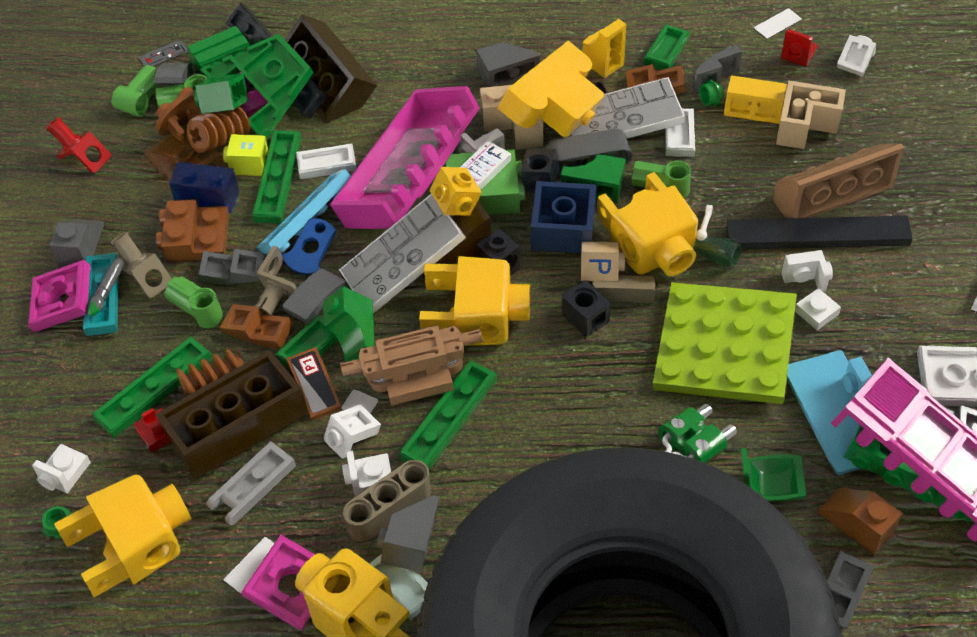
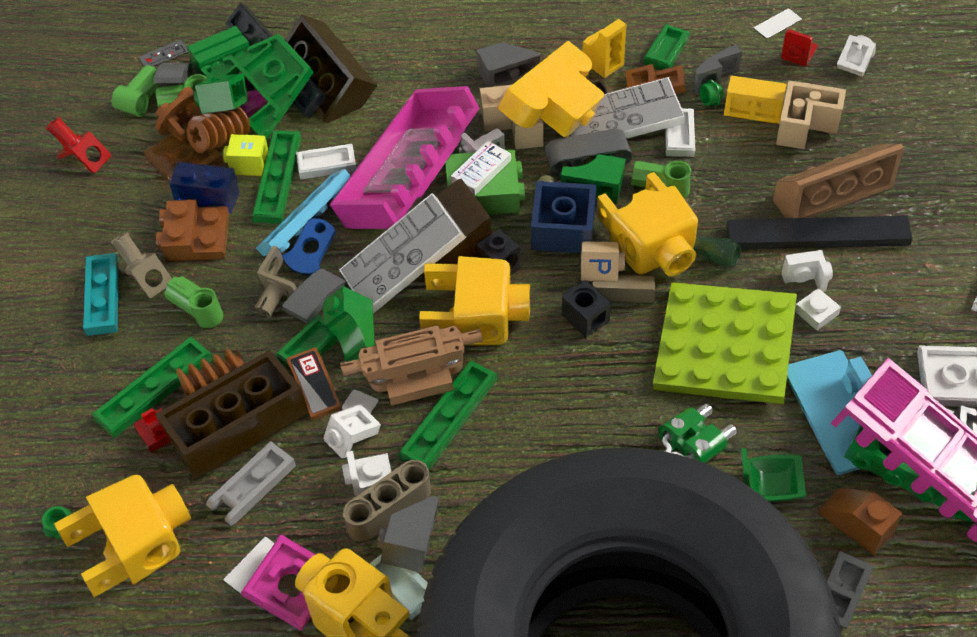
(49, 287): dark pink piece -> none
(61, 469): white bracket -> none
(75, 240): dark grey slope -> none
(97, 302): dark grey piece -> none
(230, 269): dark grey slope -> none
(252, 326): dark orange slope -> none
(455, 191): yellow brick -> none
(539, 165): black brick -> none
(701, 233): white hinge -> none

